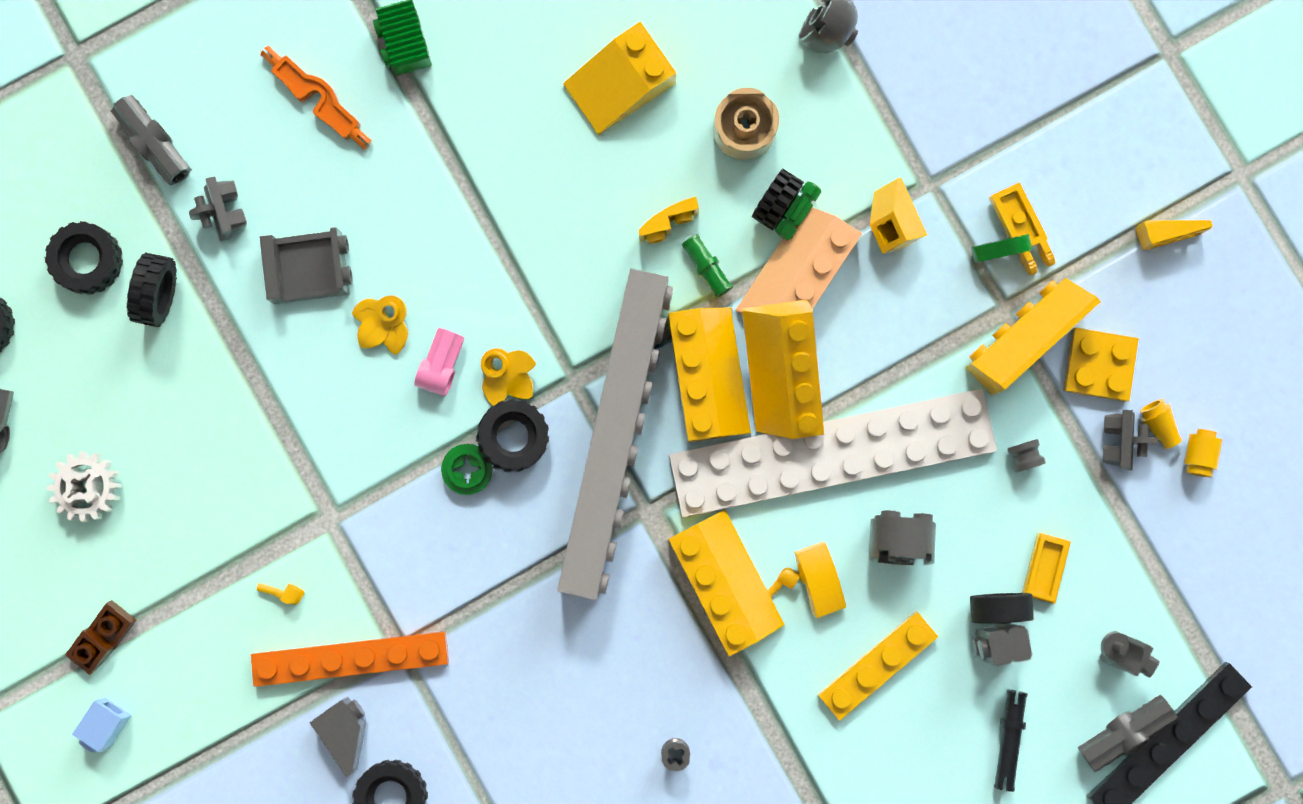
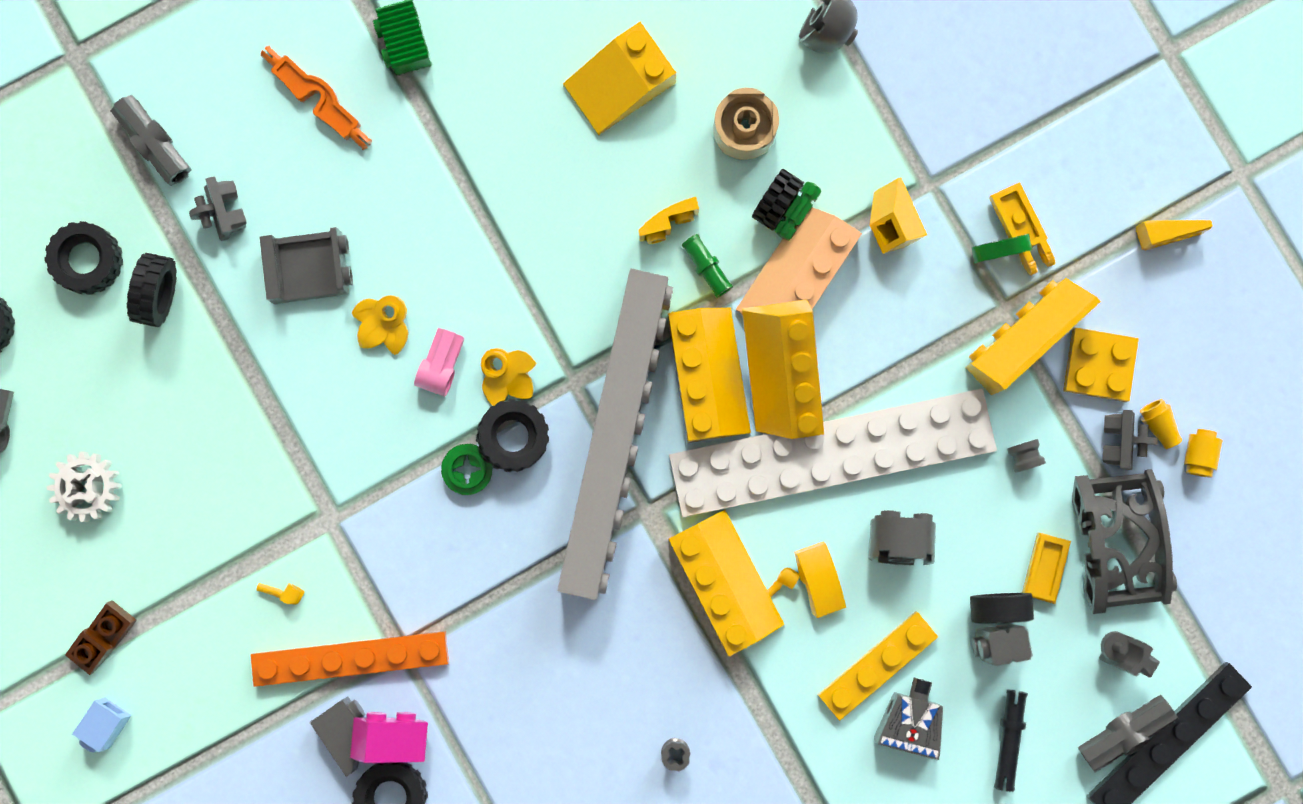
(389, 739): none -> dark pink brick
(912, 722): none -> torso
(1097, 576): none -> dark grey fence

